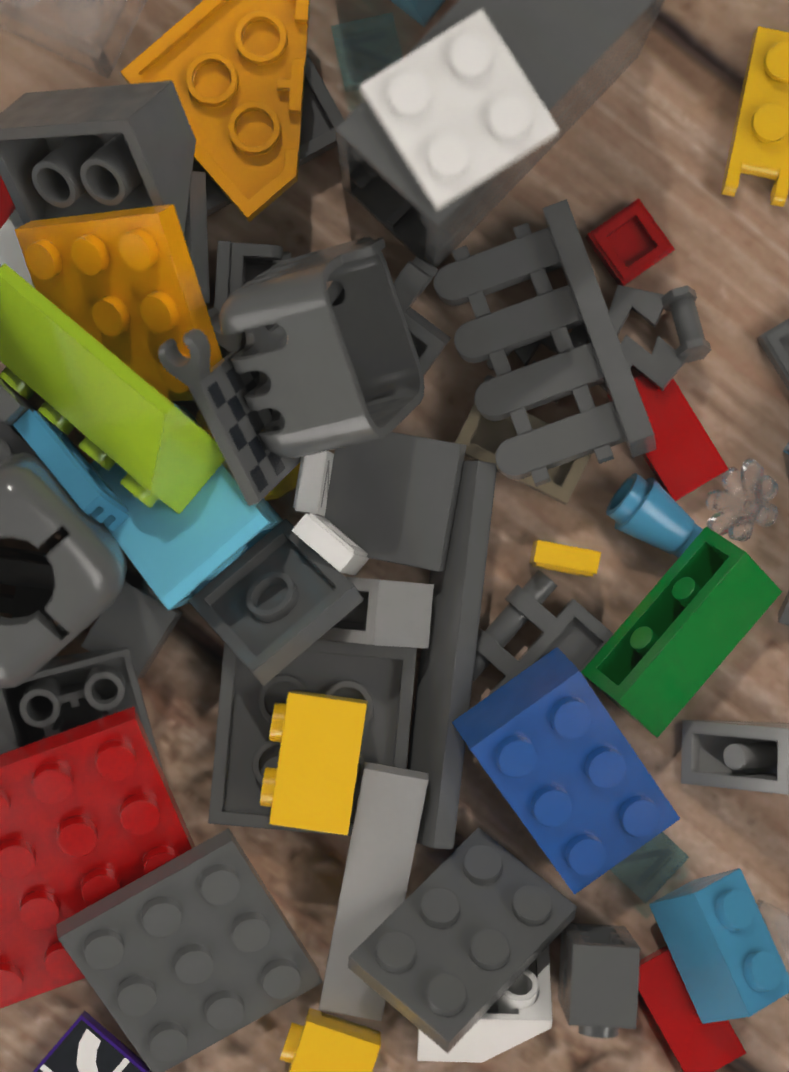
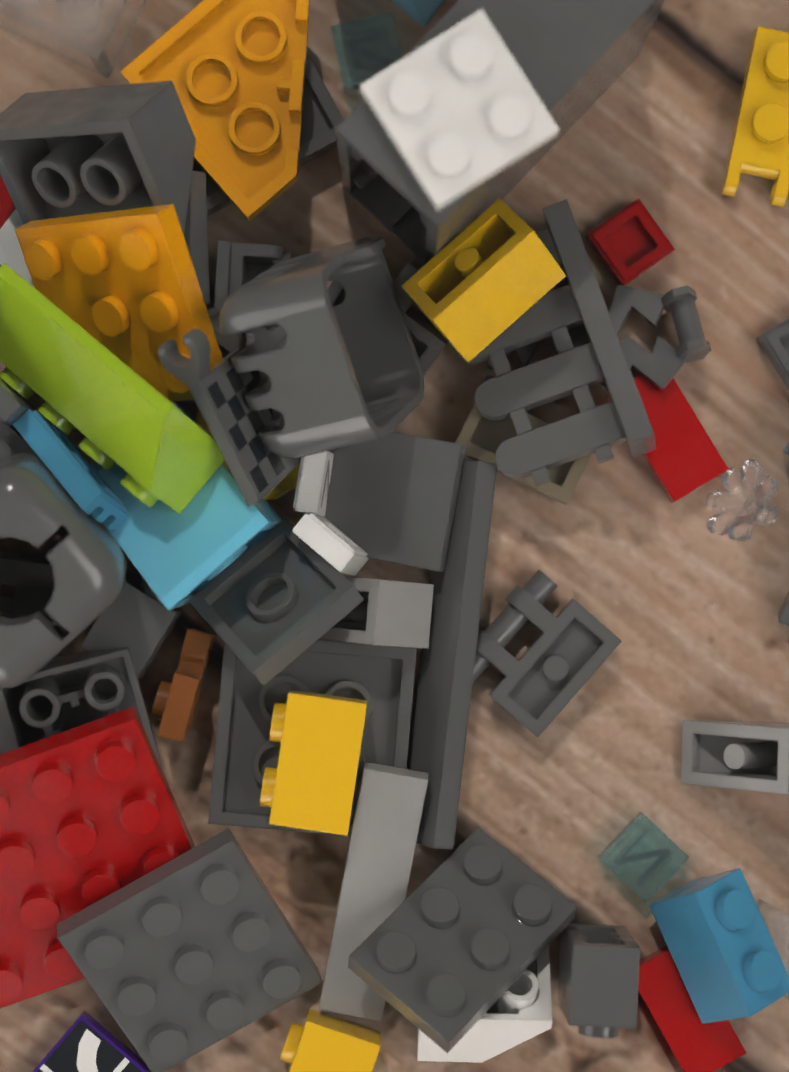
(178, 701): none -> dark orange plate
(484, 280): none -> yellow brick
(564, 558): yellow tile -> none
(566, 769): blue brick -> none
(652, 515): dark azure cone -> none
(682, 631): green brick -> none

